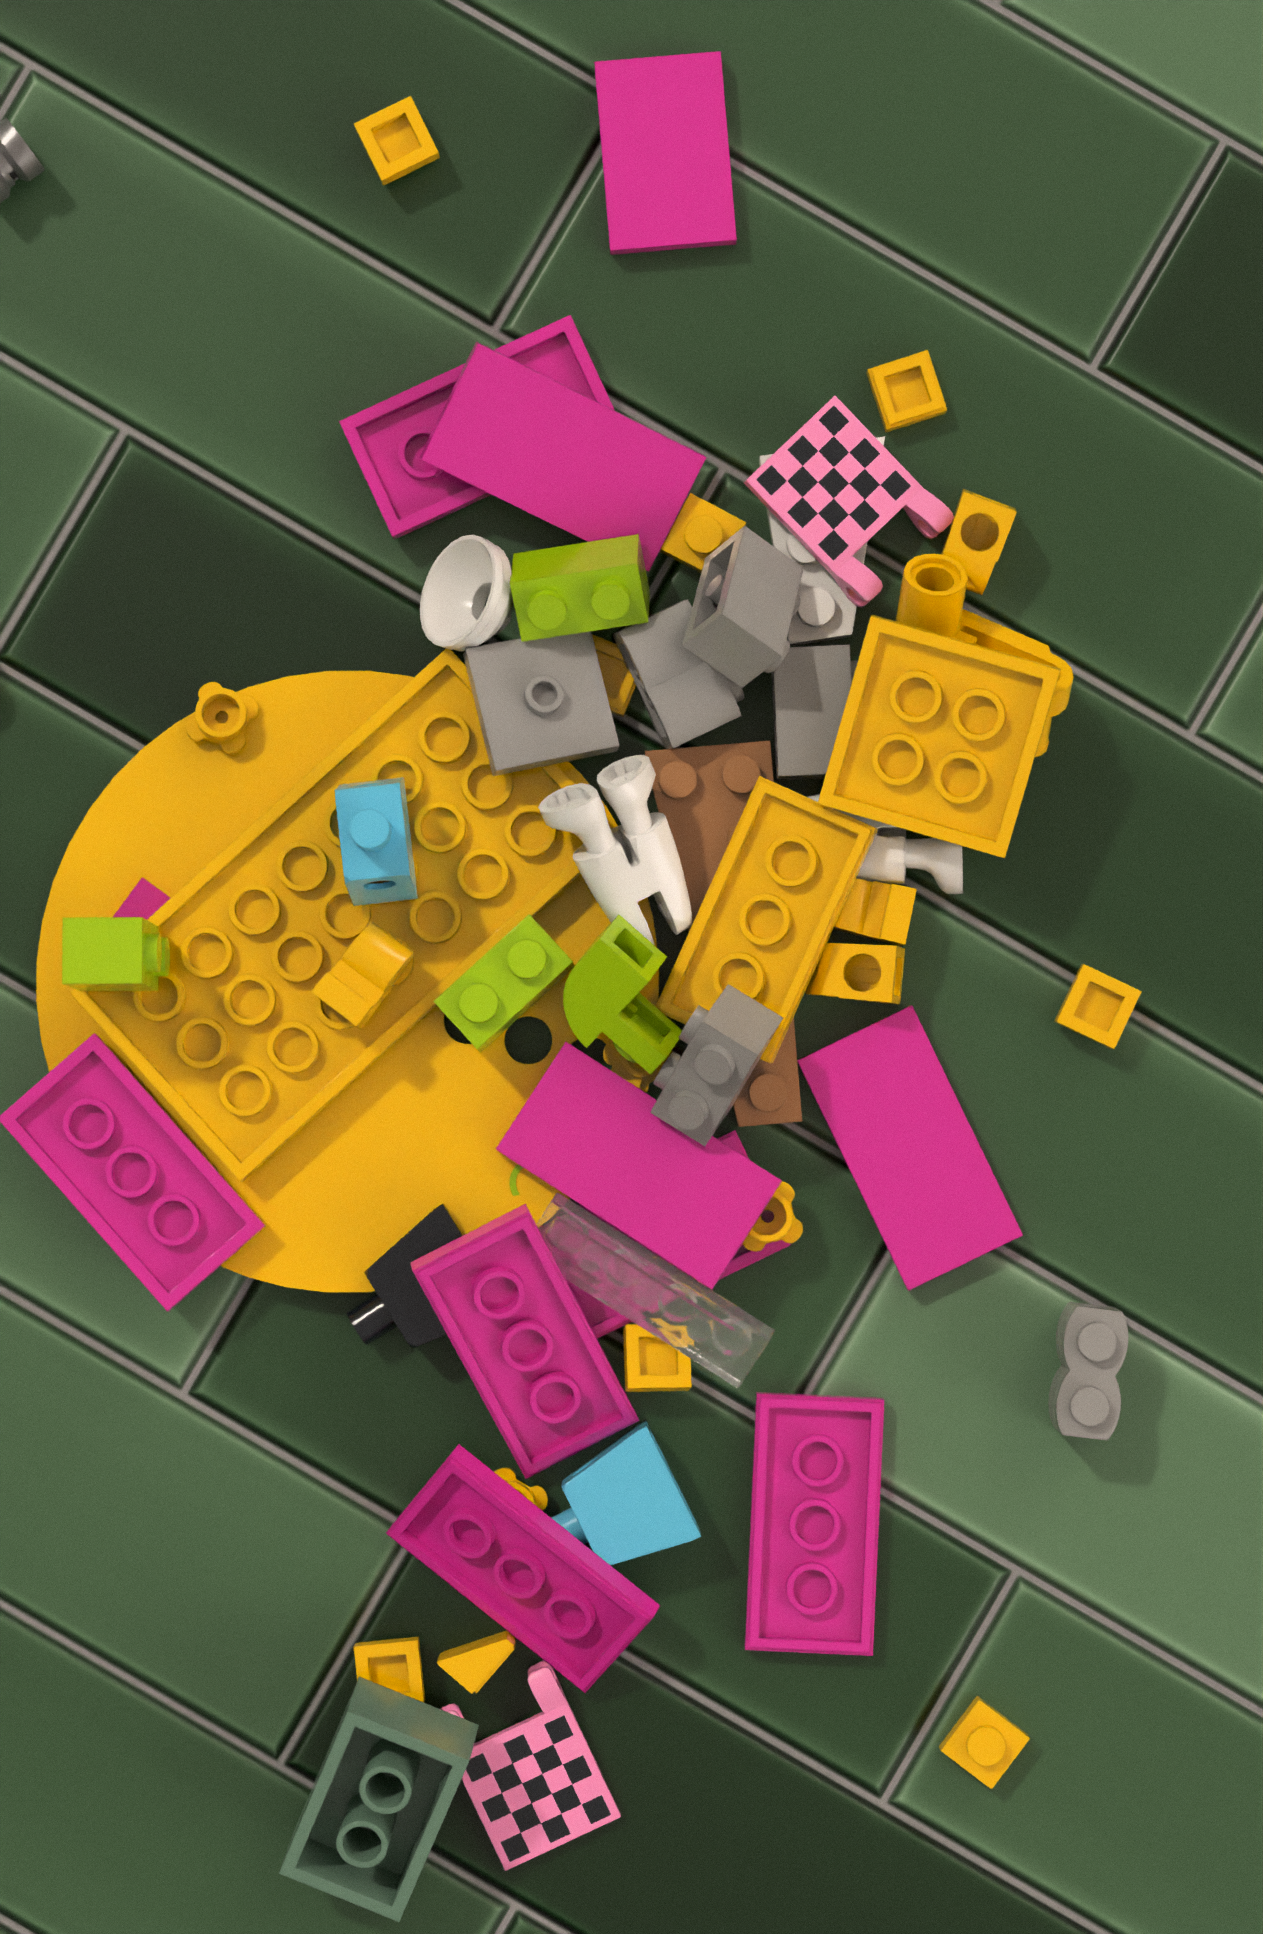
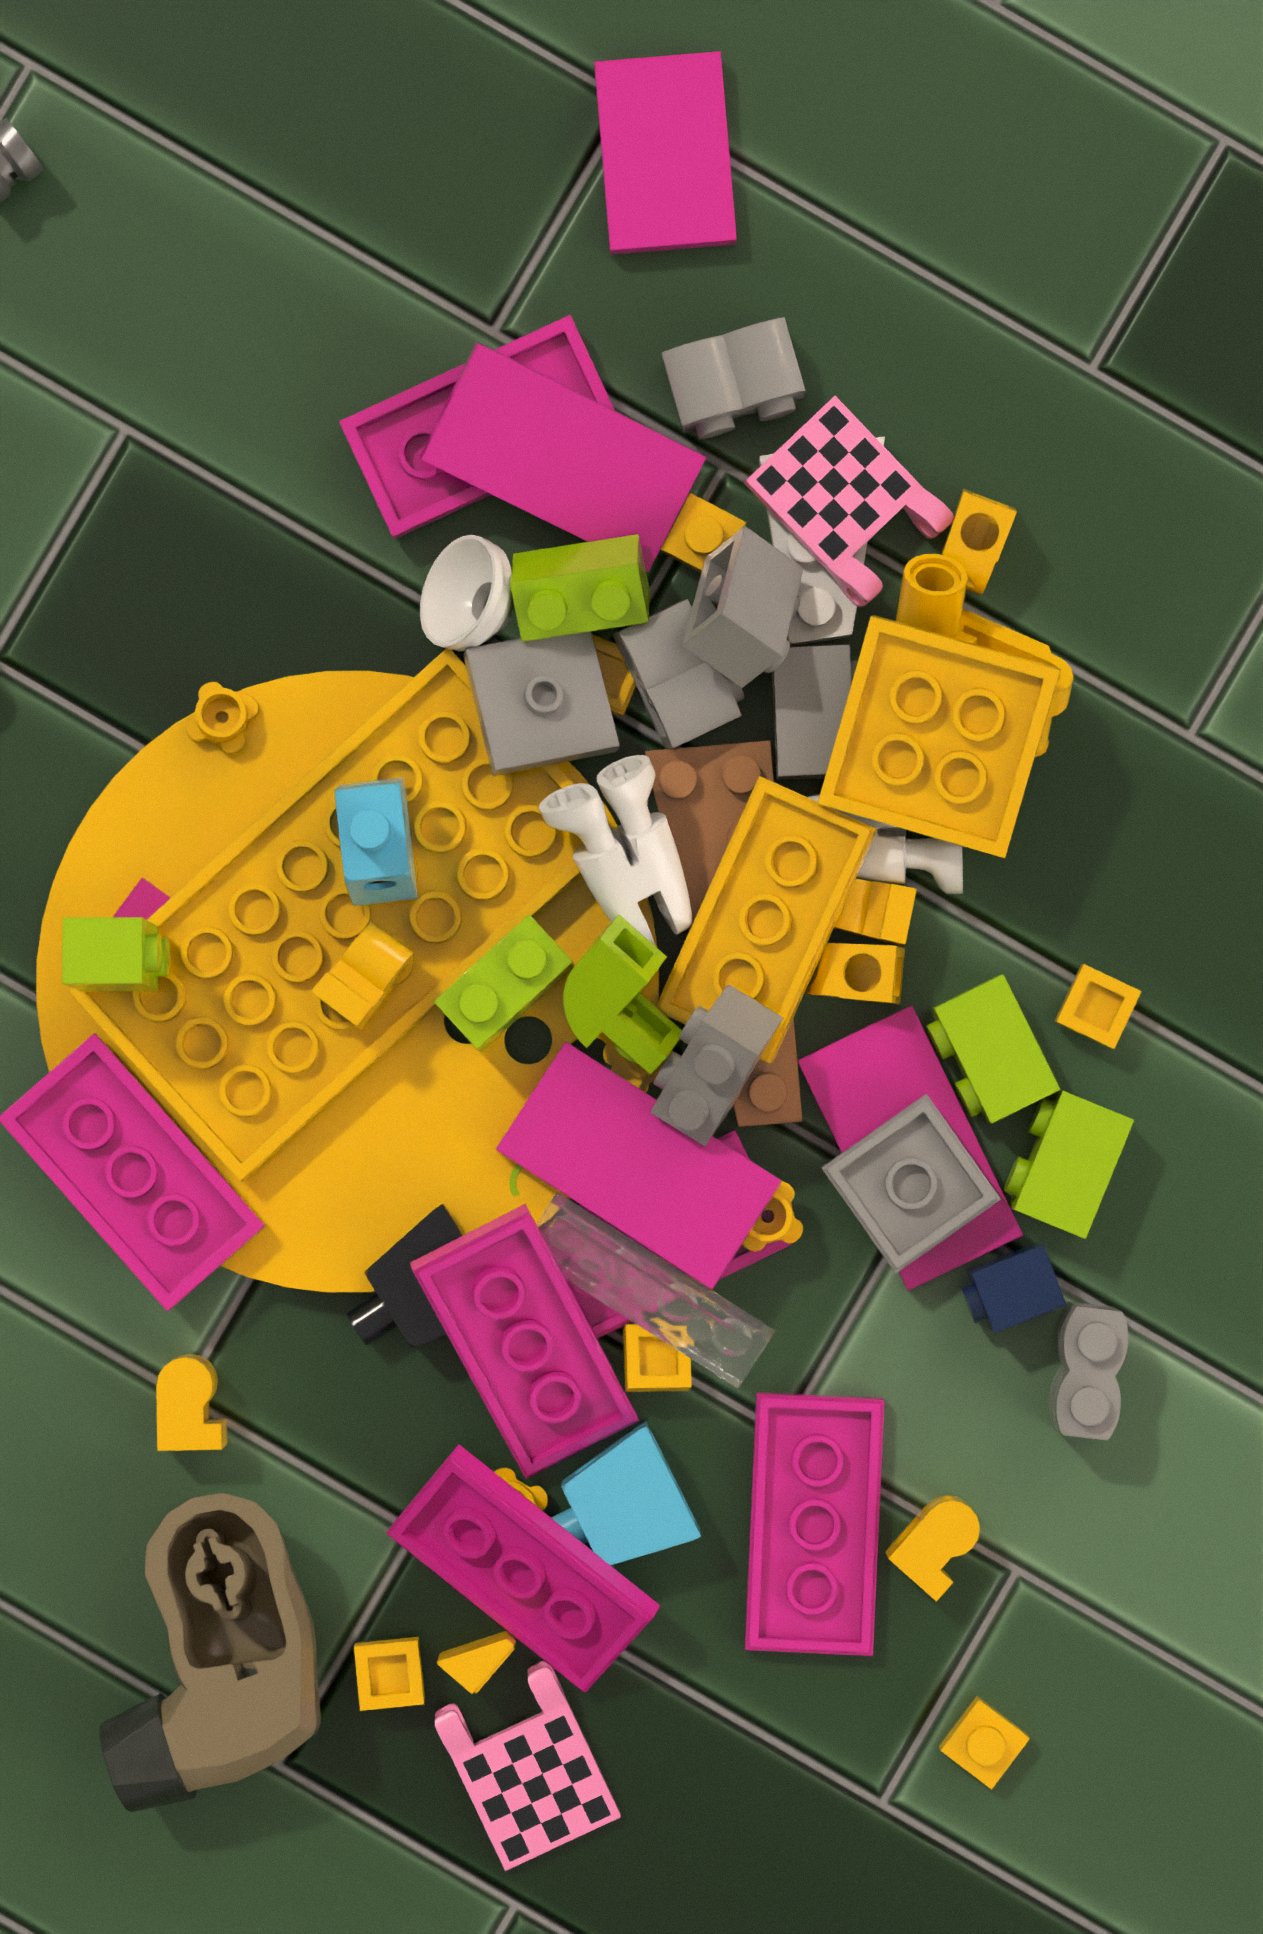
(183, 1406): none -> yellow leg
(238, 1650): none -> dark tan piece
(379, 1799): sand green brick -> none
(396, 140): yellow plate -> none
(734, 377): none -> light grey brick
(906, 391): yellow tile -> none
(910, 1183): none -> light grey plate
(933, 1537): none -> yellow leg
(992, 1050): none -> lime brick
(1013, 1288): none -> dark blue brick
(1068, 1162): none -> lime brick

